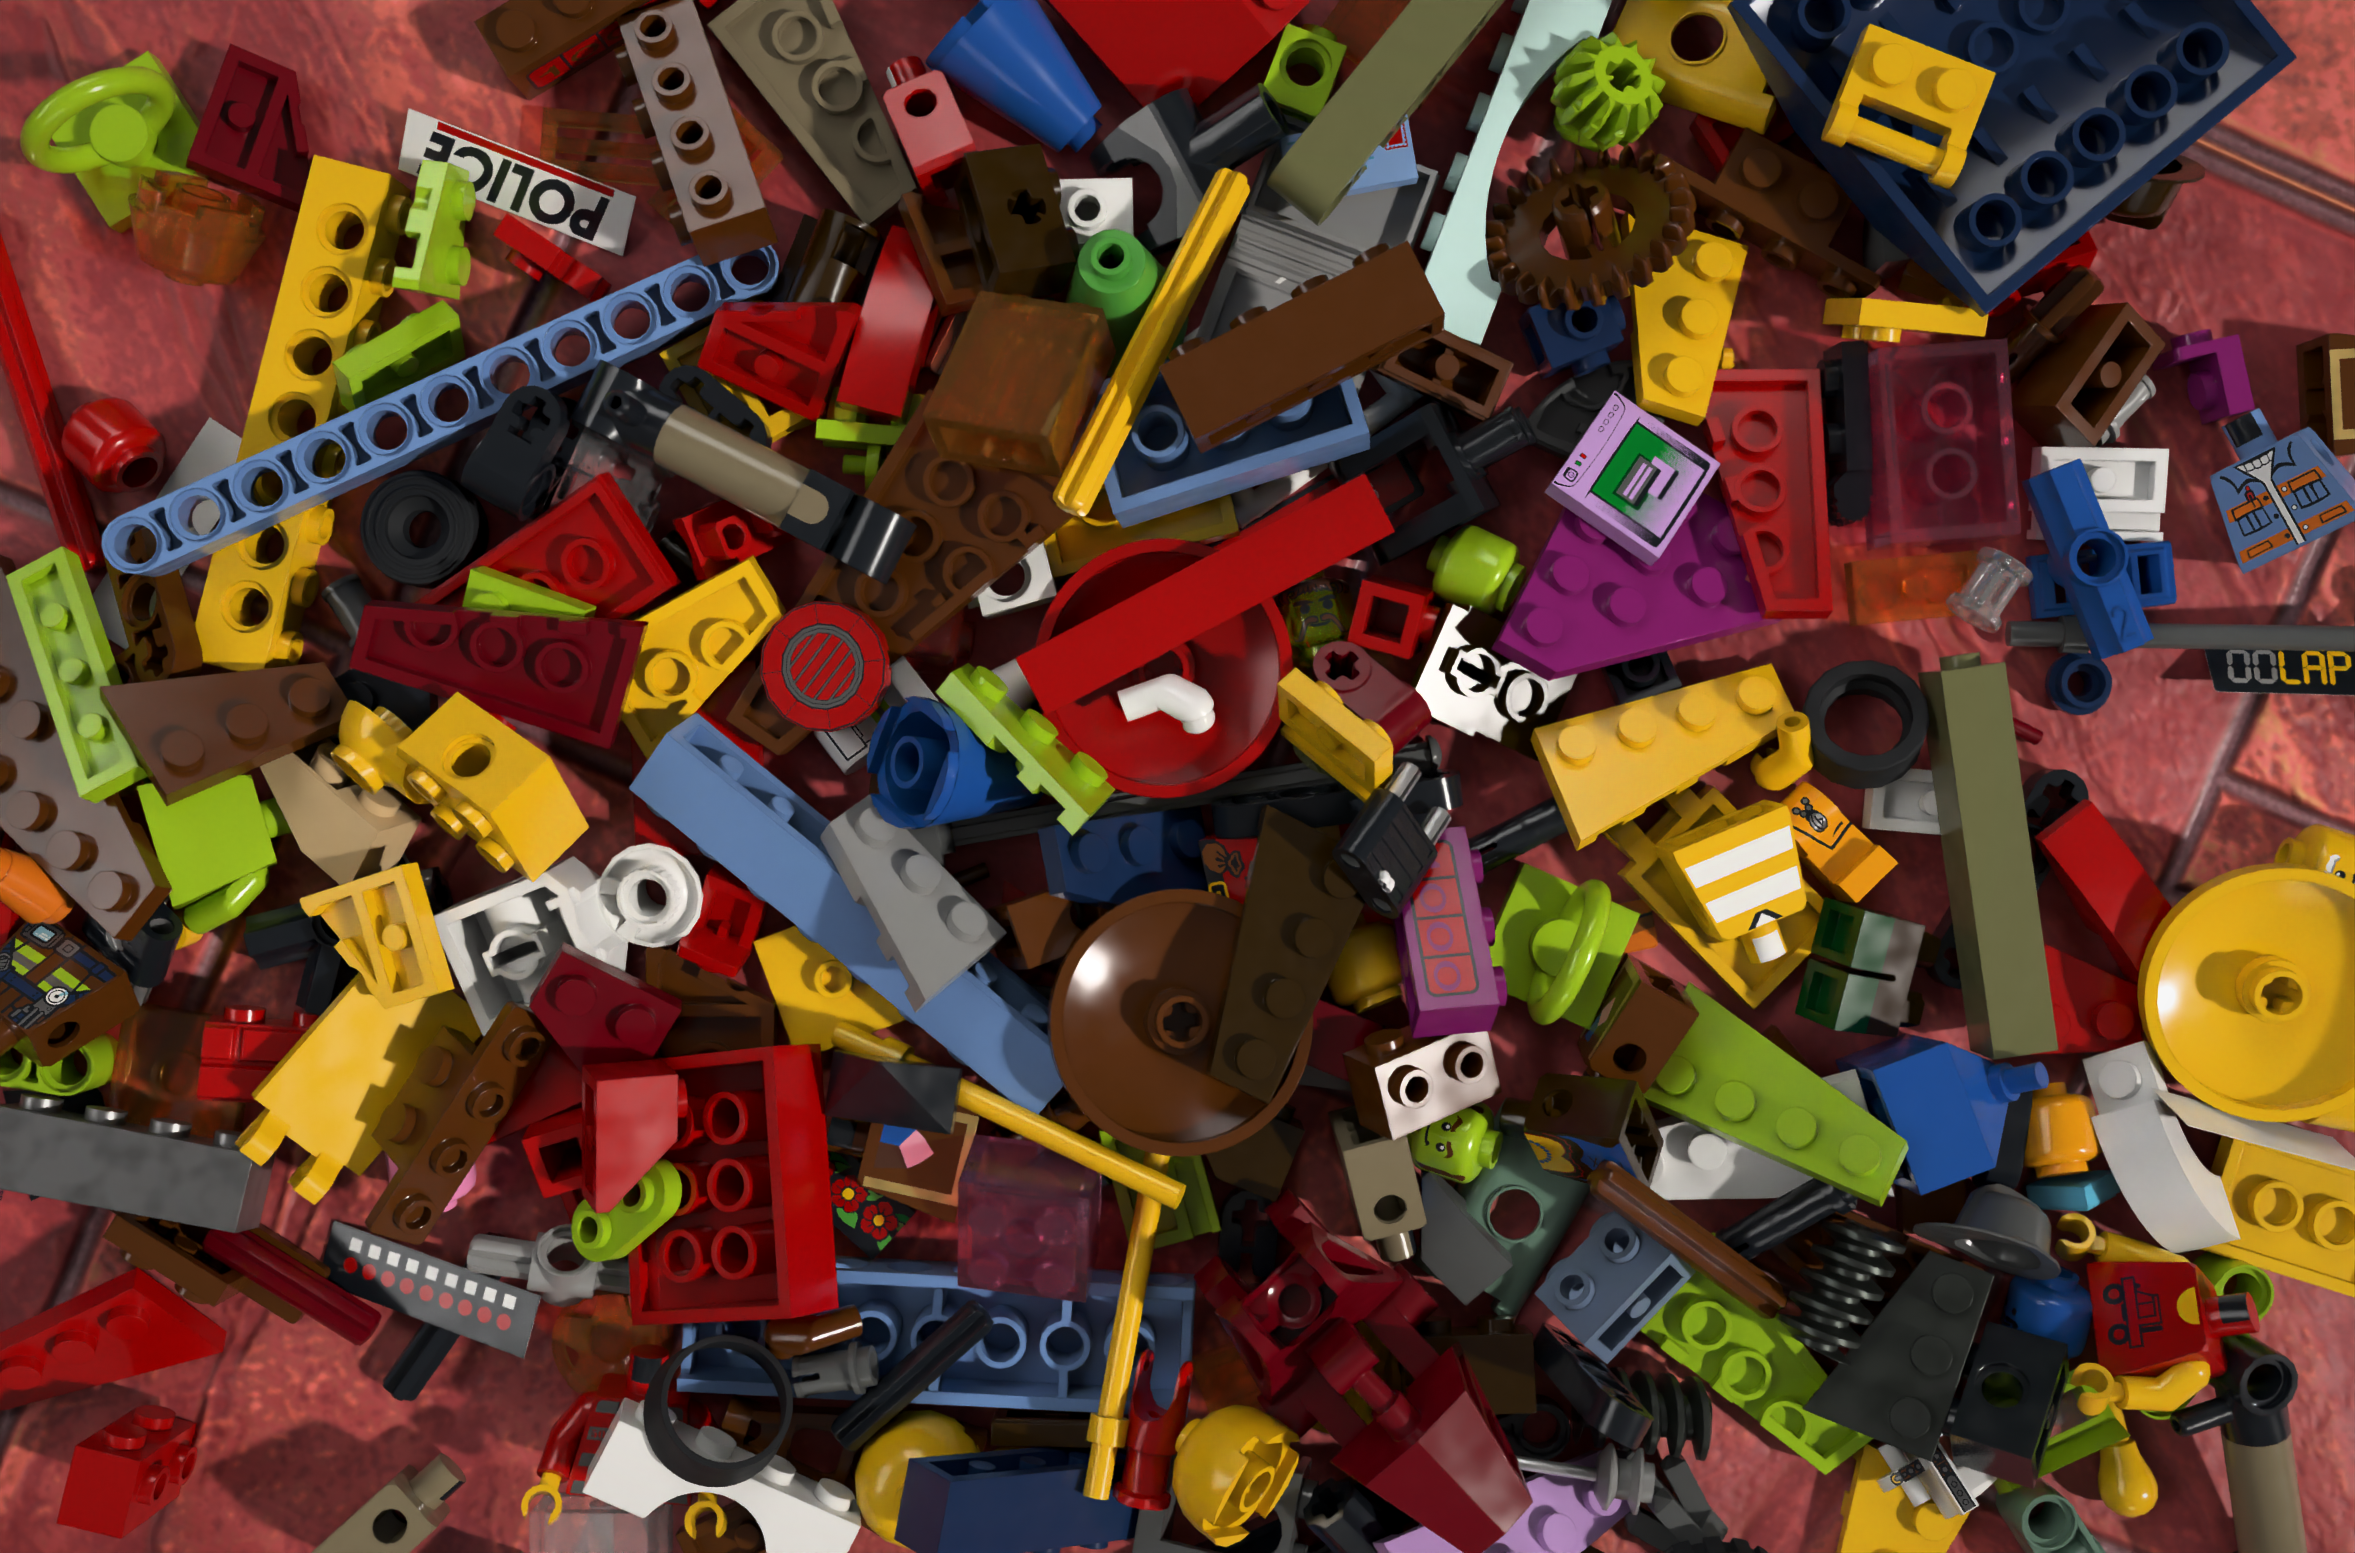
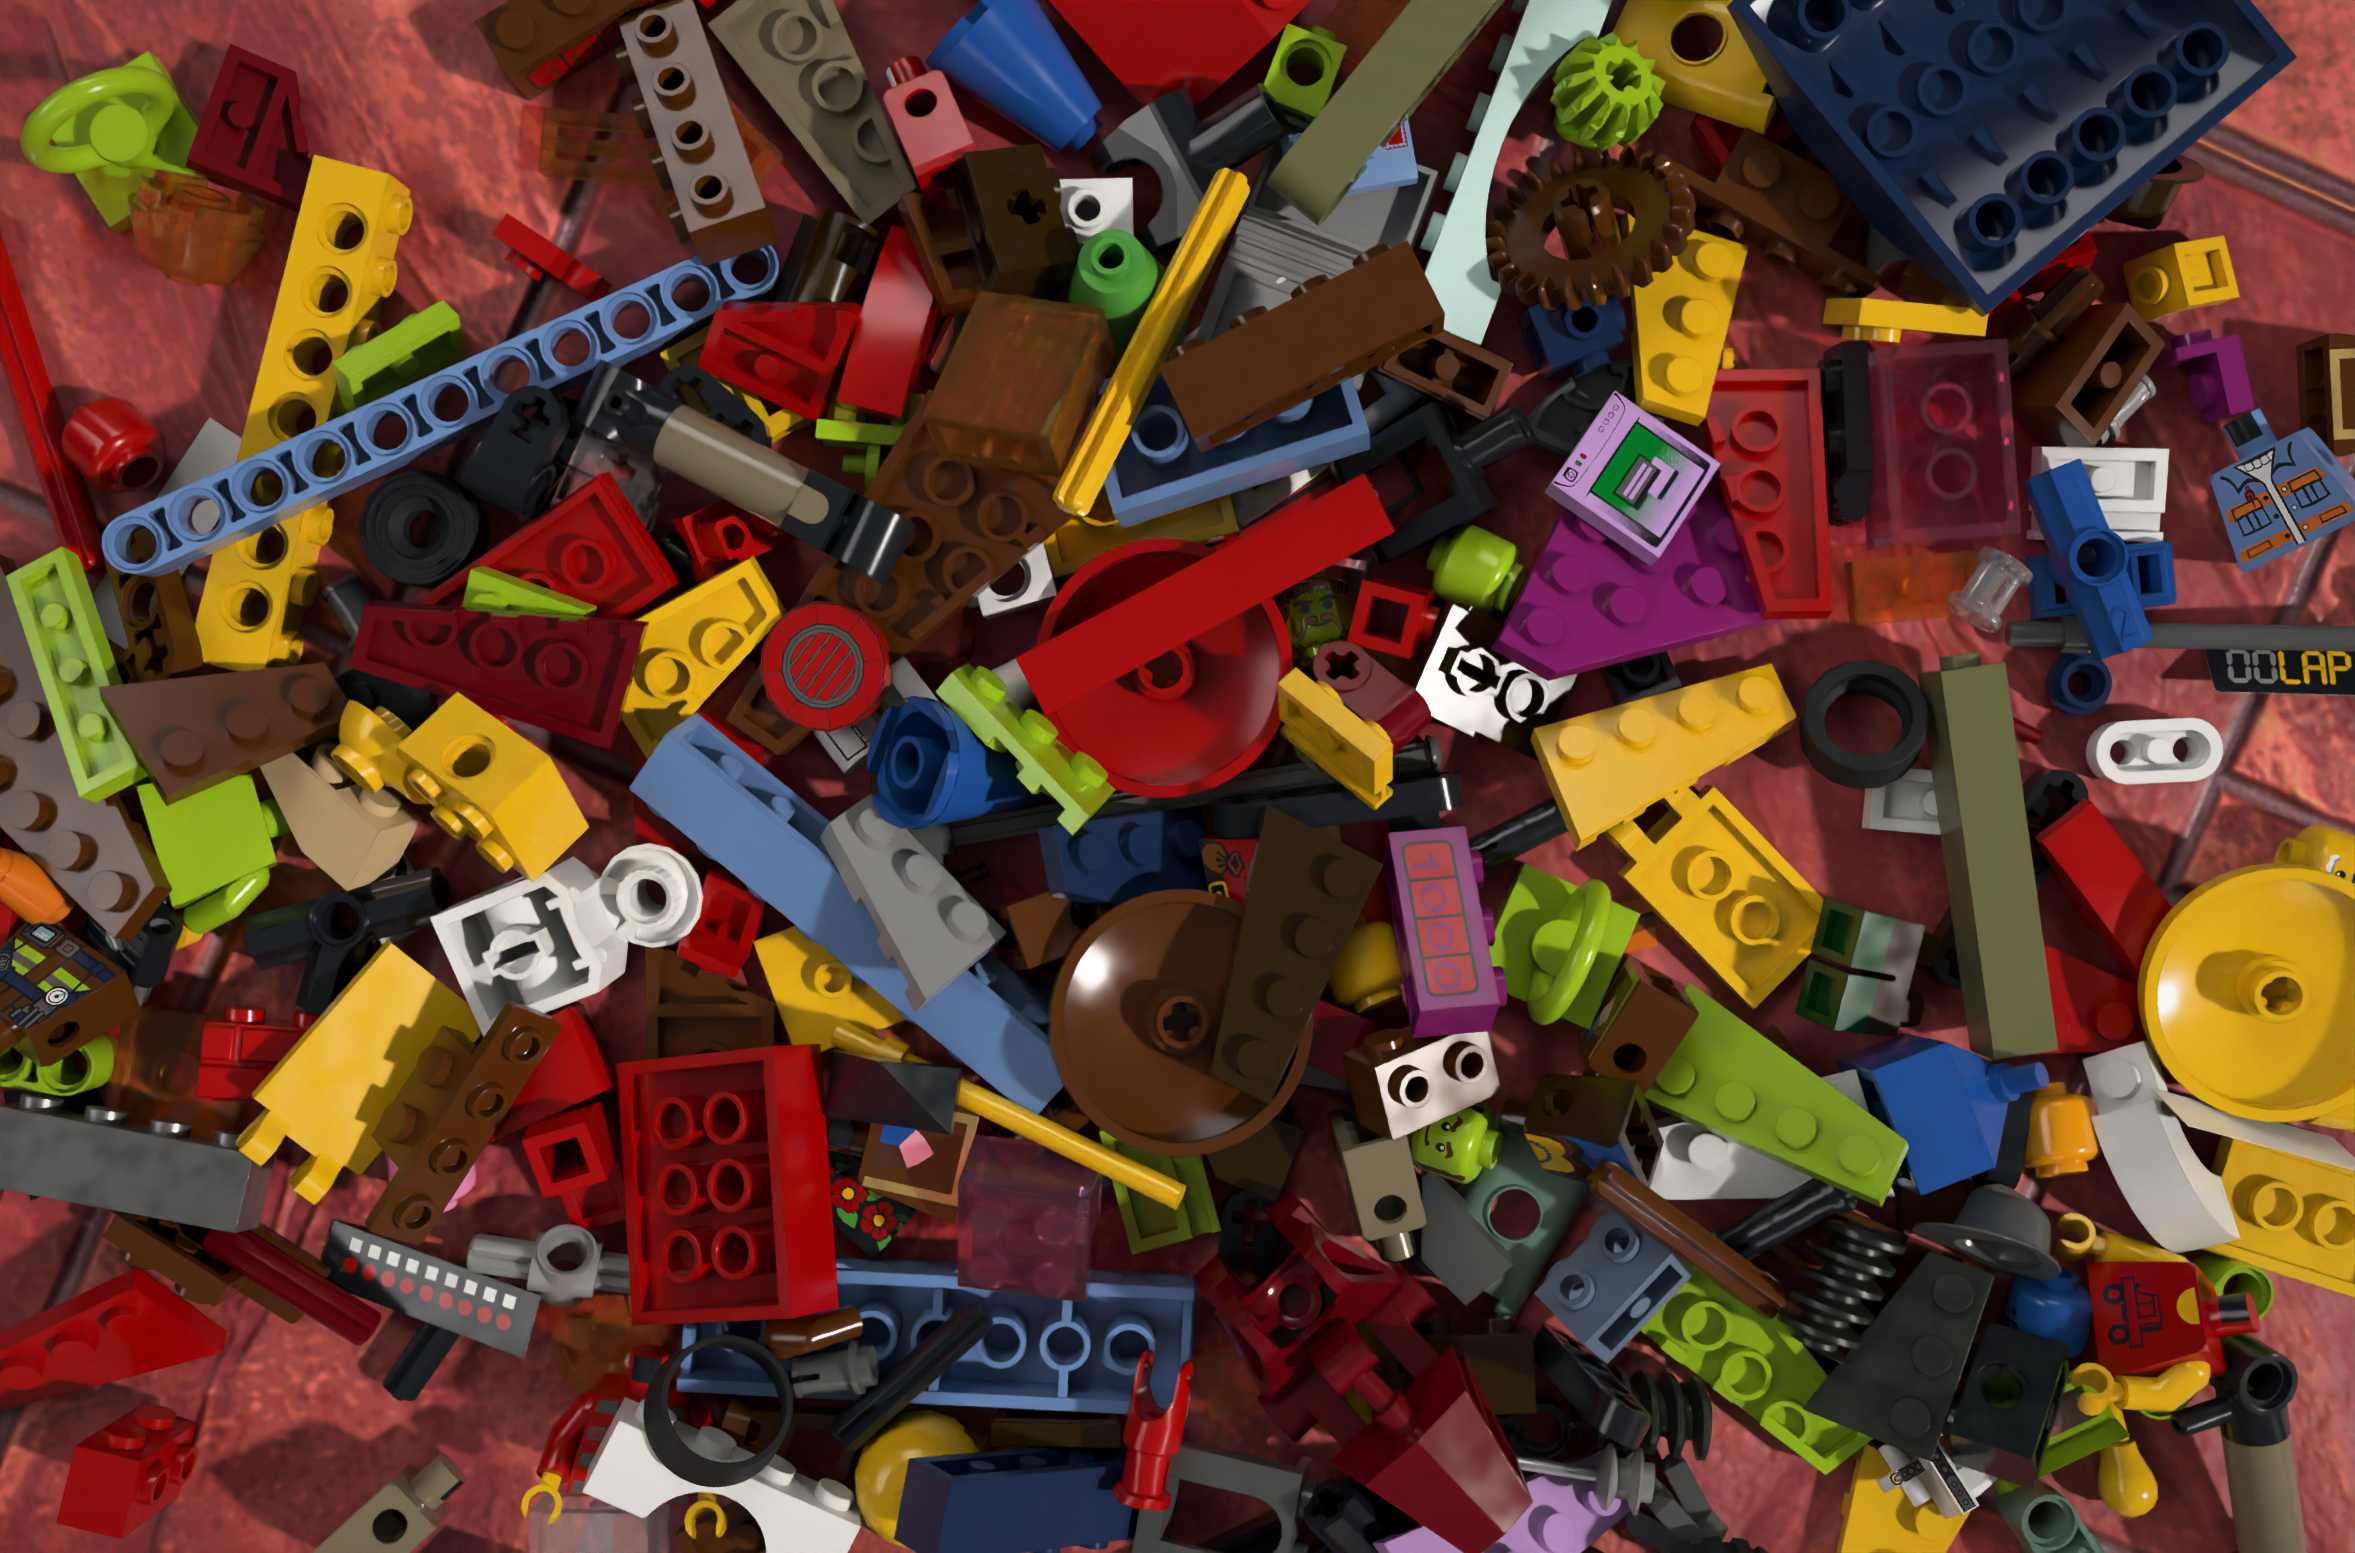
(387, 934): yellow wing -> none
(437, 221): lime wing -> none
(522, 182): sticker -> none
(601, 1010): dark red wing -> none
(626, 1125): red slope -> none
(632, 1220): lime plate -> none
(1108, 1427): yellow bar -> none
(1173, 696): white arm -> none
(1230, 1468): yellow cylinder -> none
(1386, 847): black piece -> none
(1740, 876): yellow torso -> none
(1791, 759): yellow arm -> none
(1834, 847): light orange leg -> none
(1913, 86): yellow plate -> none
(2073, 1191): medium azure tile -> none
(2150, 751): none -> white plate
(2181, 278): none -> yellow bracket

